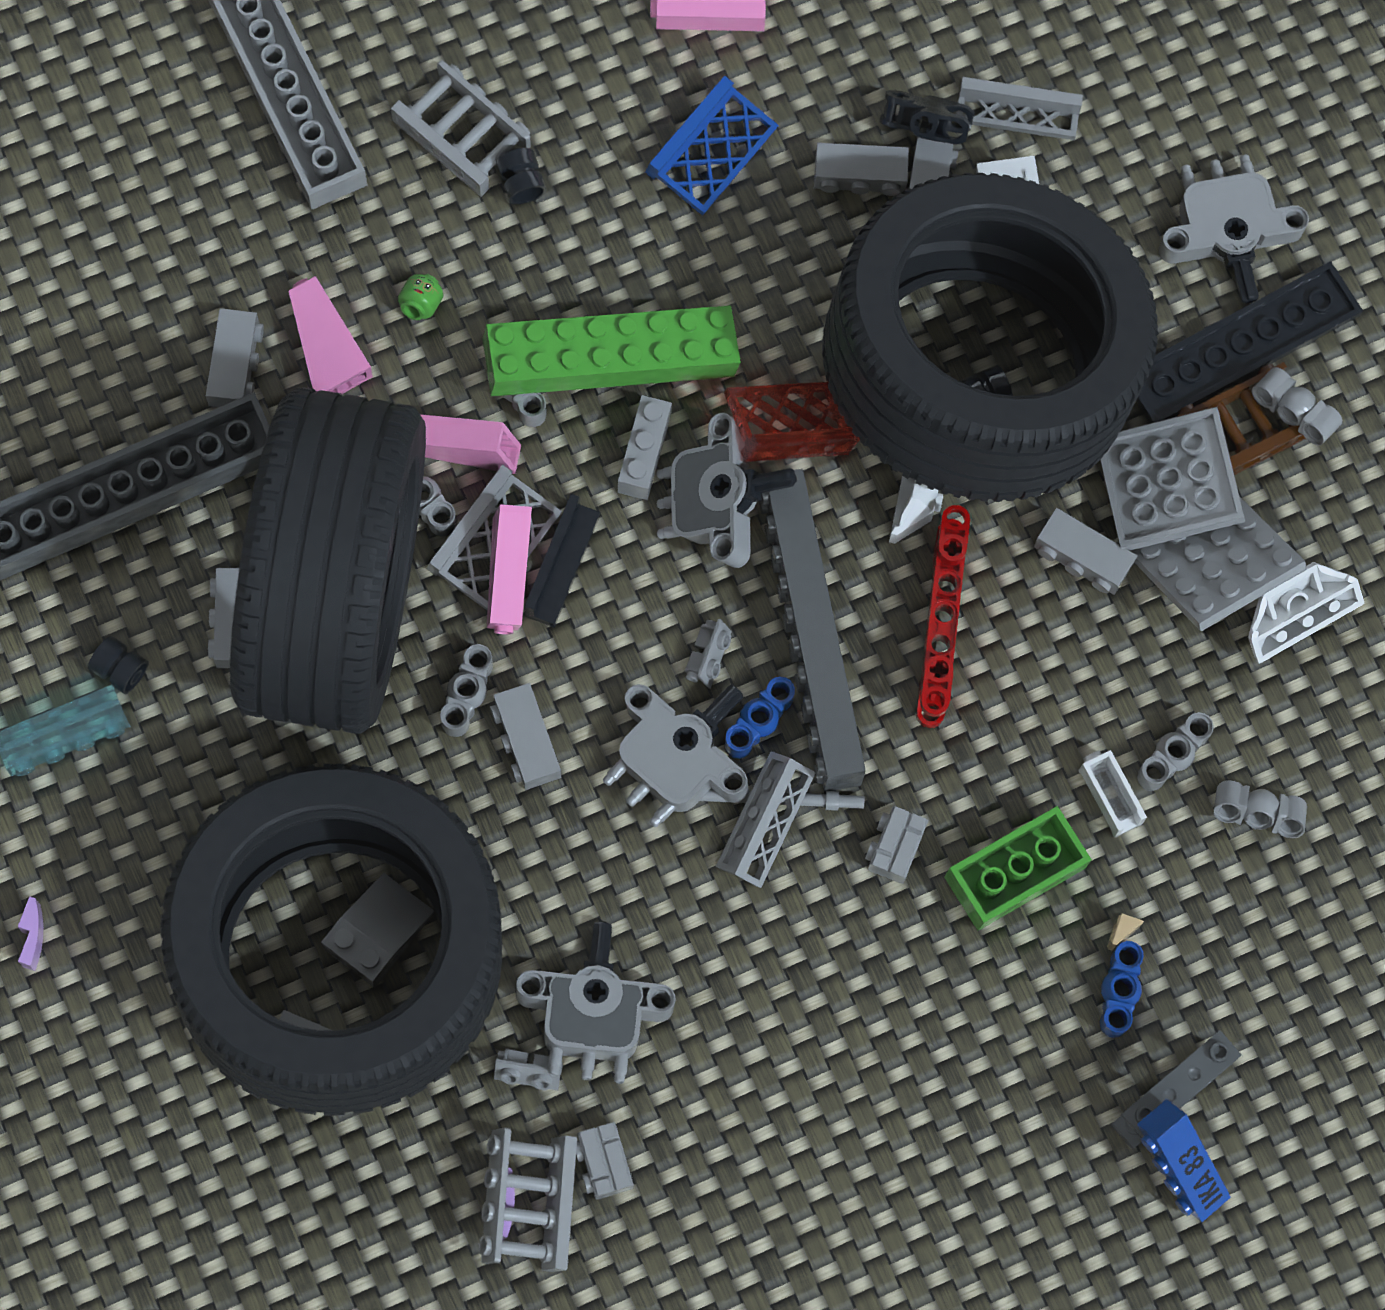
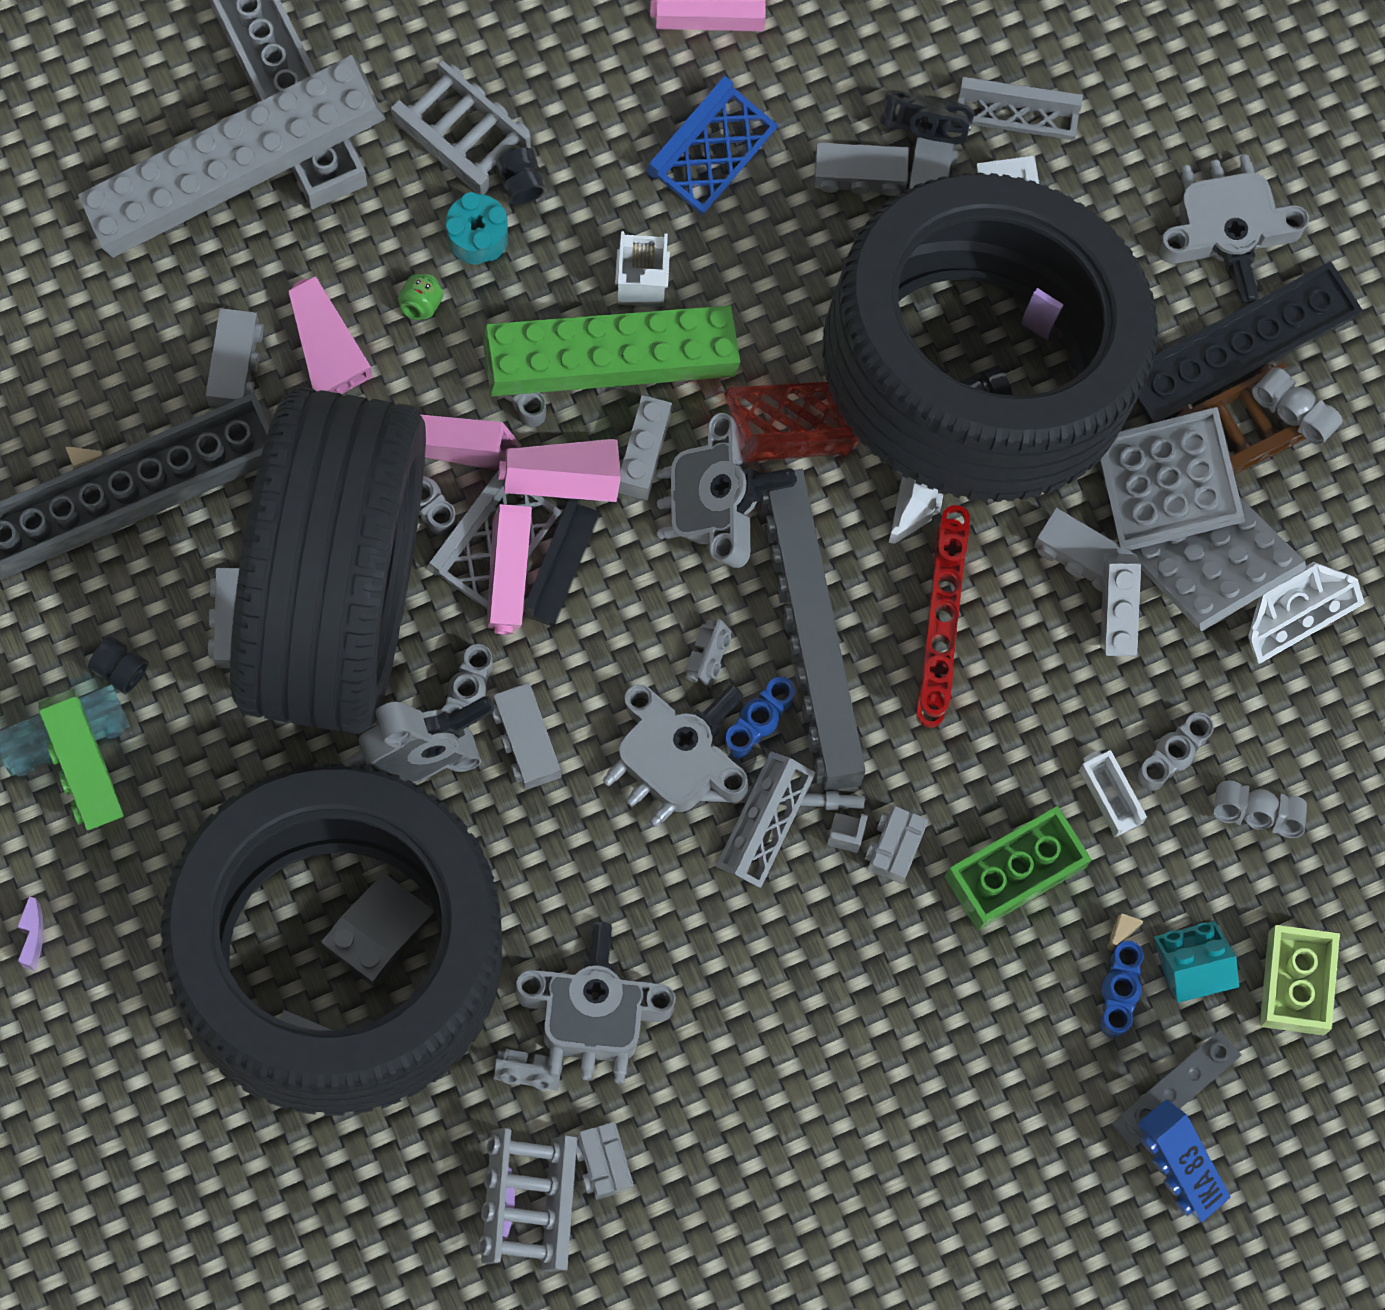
(81, 457): none -> tan slope
(81, 760): none -> bright green brick
(231, 156): none -> light grey brick
(421, 743): none -> light grey piece
(491, 227): none -> teal brick
(564, 470): none -> bright pink slope
(642, 270): none -> white piece
(847, 832): none -> light grey panel
(1042, 314): none -> lavender slope
(1120, 604): none -> light grey brick
(1197, 961): none -> teal slope
(1299, 980): none -> yellowish green brick

